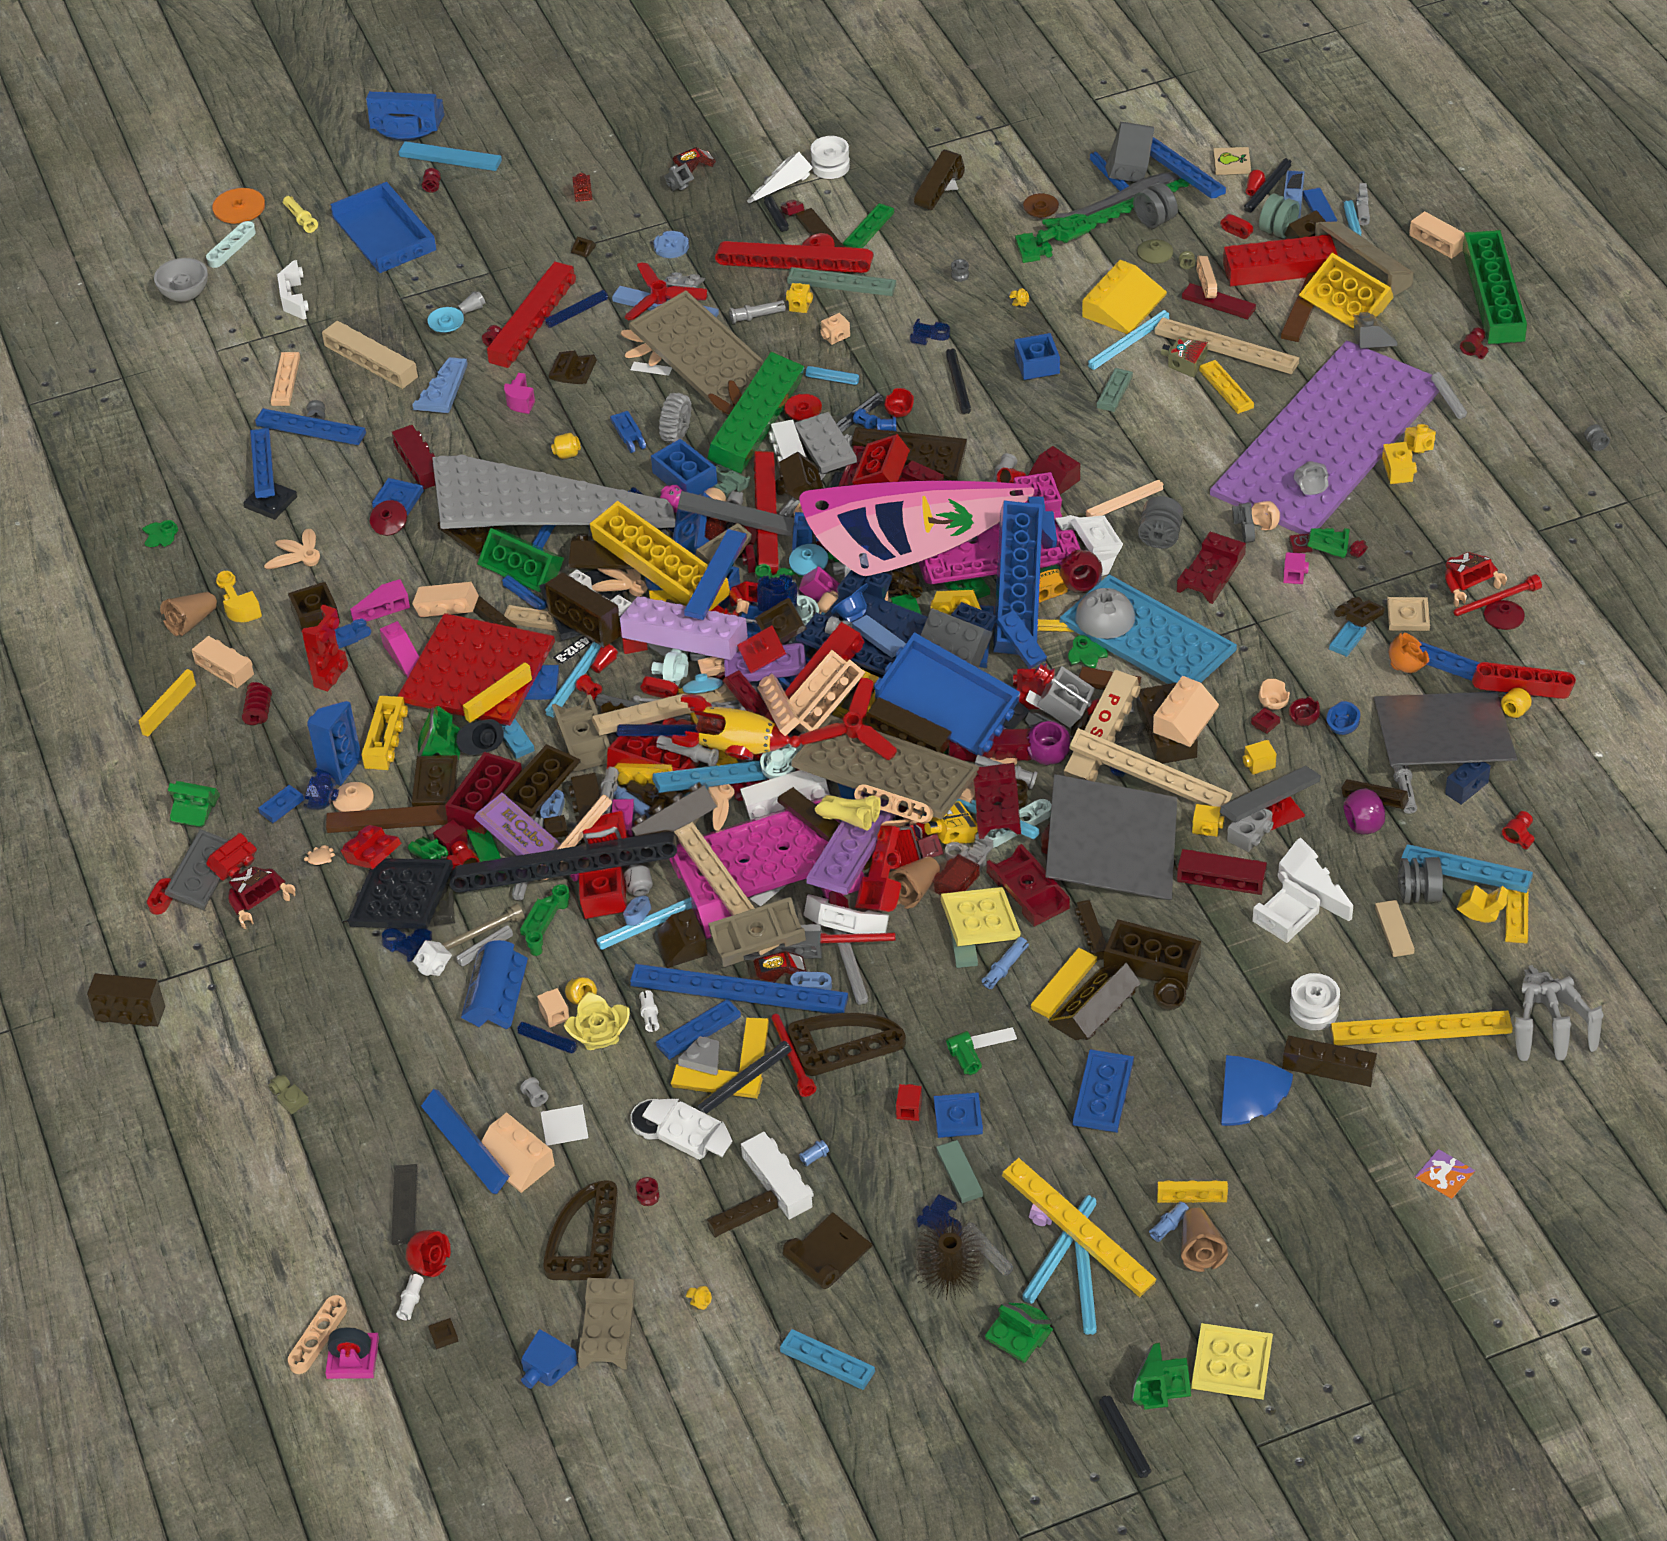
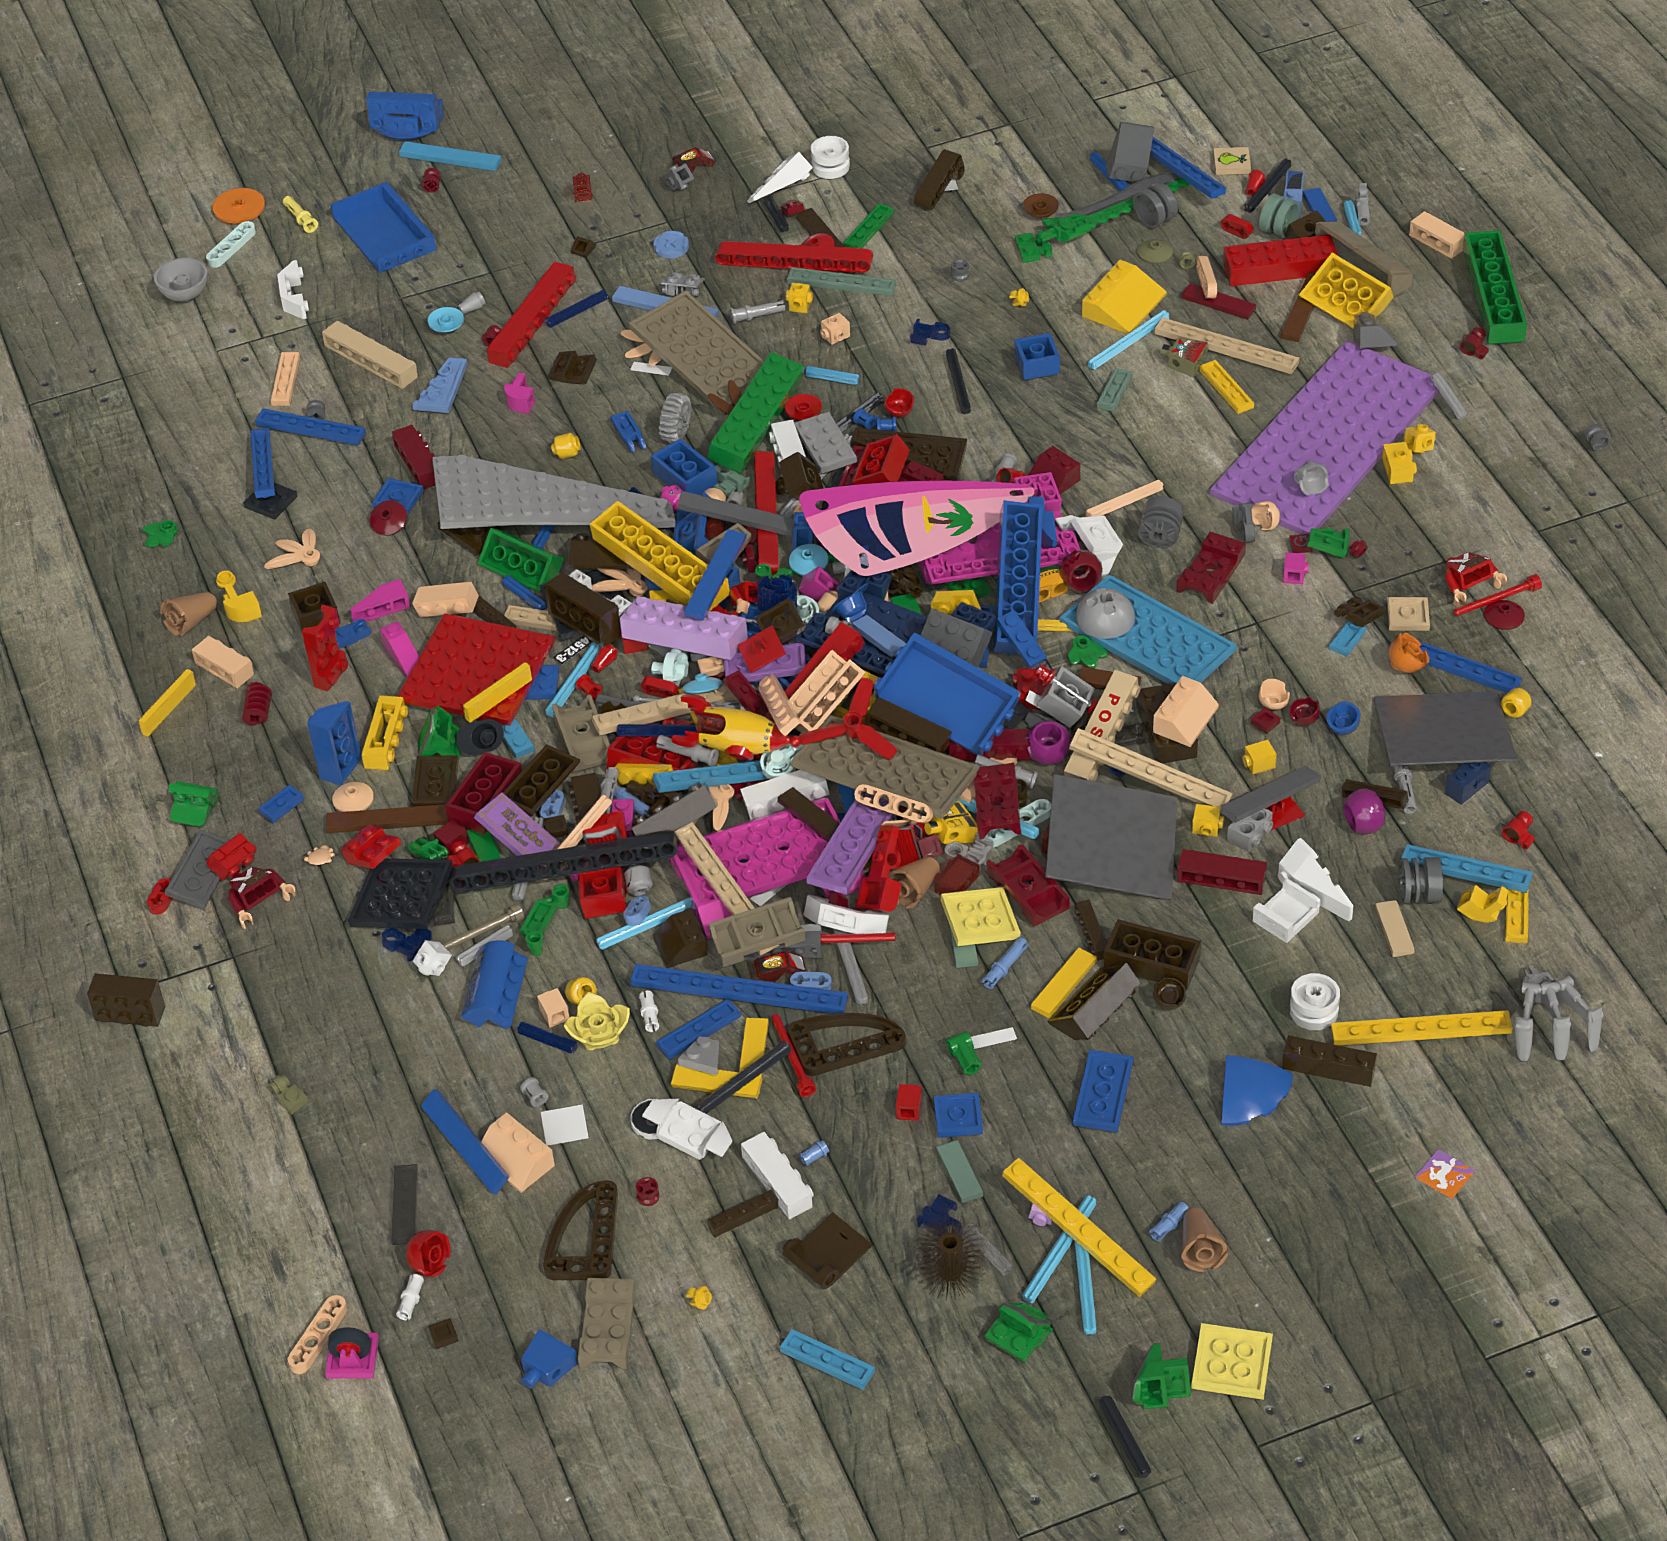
(321, 790): clear blue cylinder -> none
(660, 292): red piece -> none
(853, 811): light yellow piece -> none
(1192, 1191): yellow plate -> none
(1533, 680): red beam -> none

